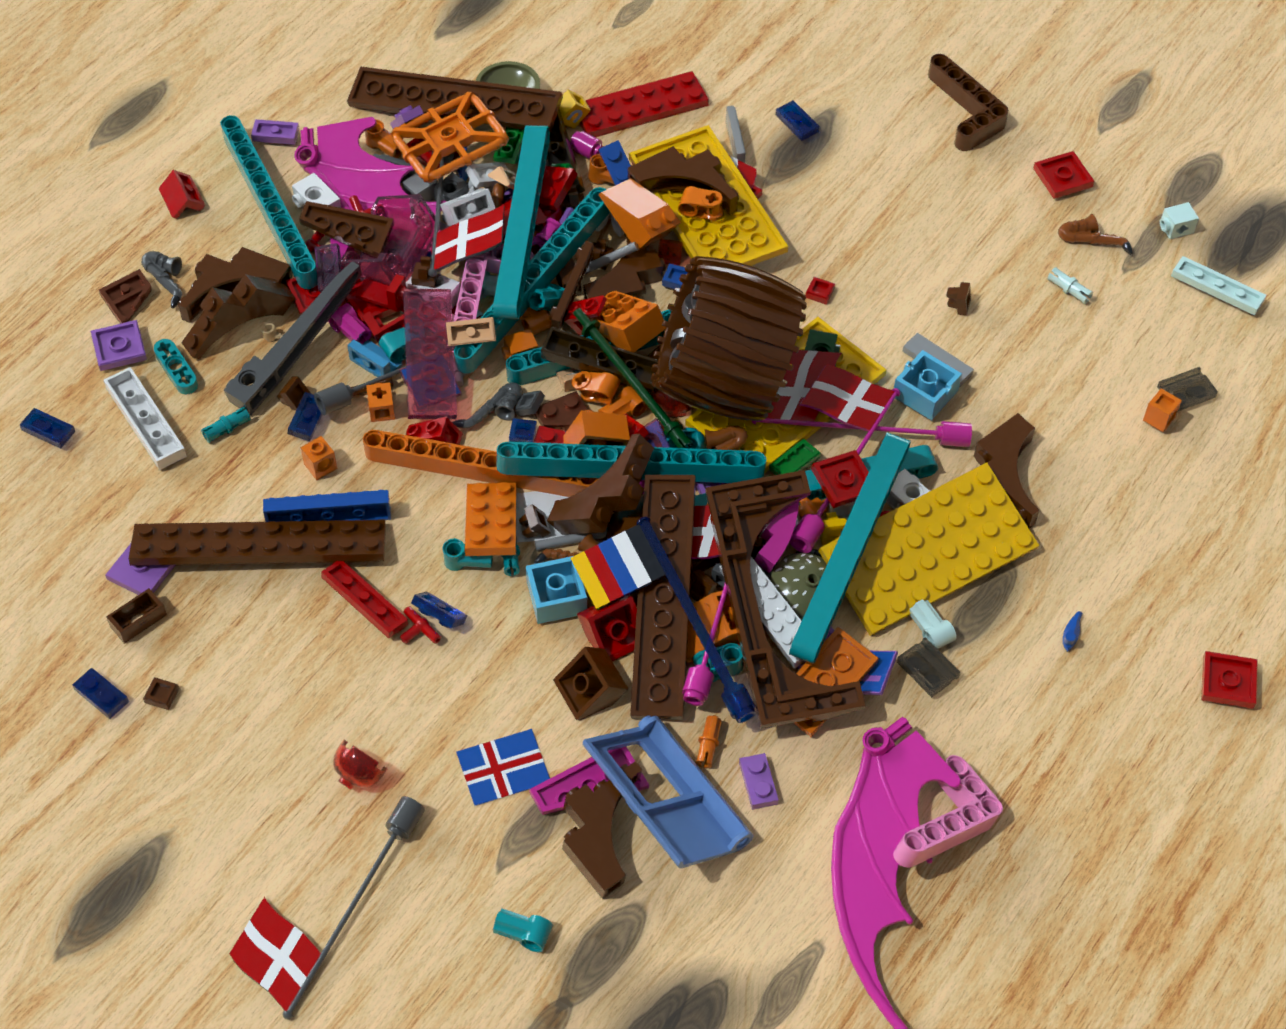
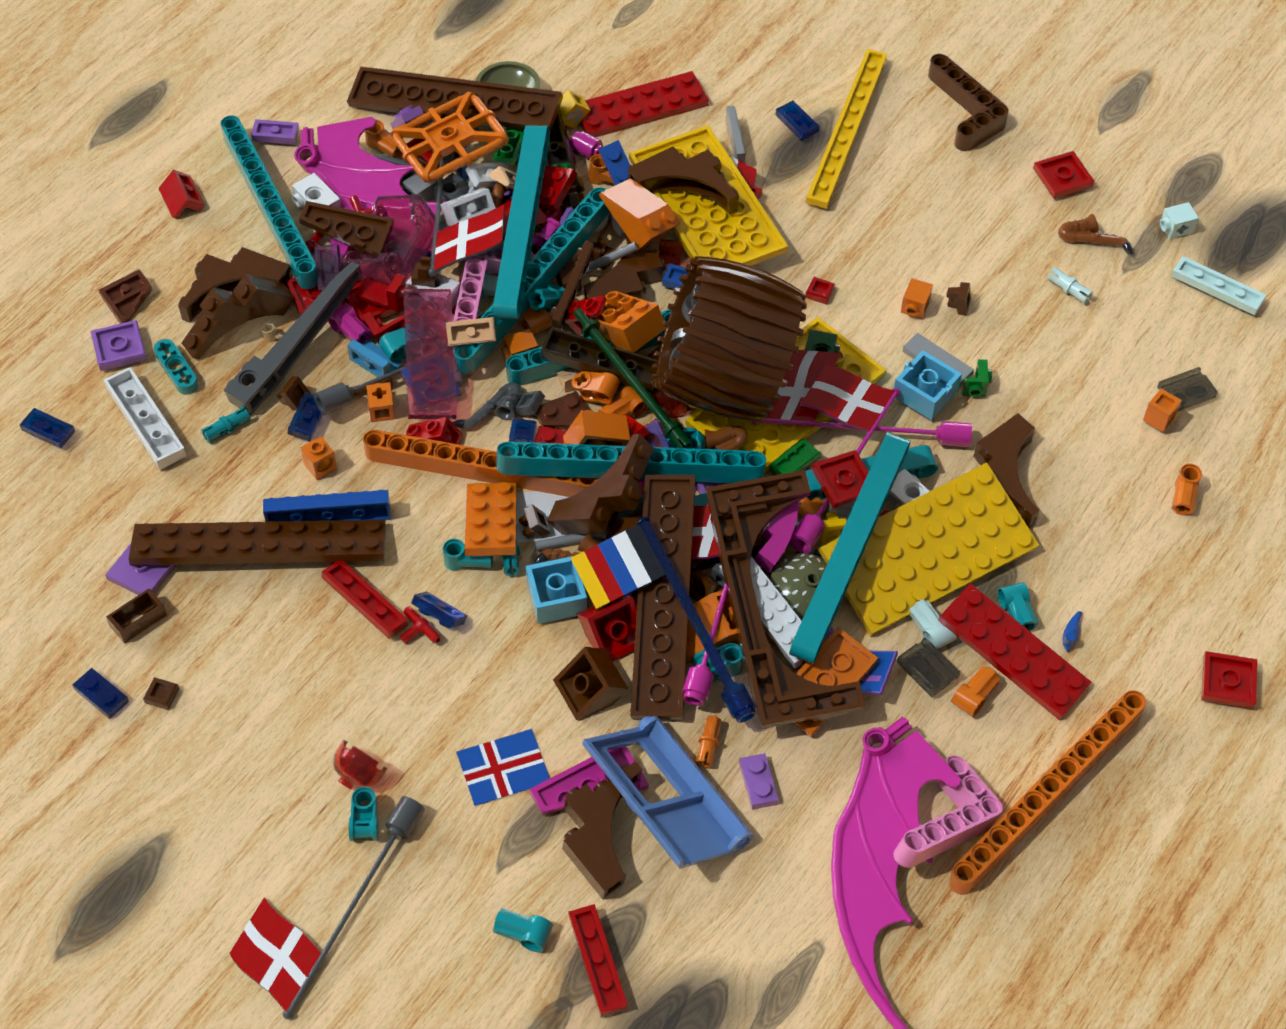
(158, 265): dark grey piece -> none
(363, 819): none -> teal piece
(597, 960): none -> red plate
(699, 202): orange piece -> none
(846, 129): none -> yellow plate
(916, 298): none -> orange brick
(972, 696): none -> orange piece
(978, 386): none -> green bracket
(1014, 651): none -> red plate
(1017, 602): none -> teal piece
(1045, 800): none -> orange beam
(1186, 490): none -> orange piece

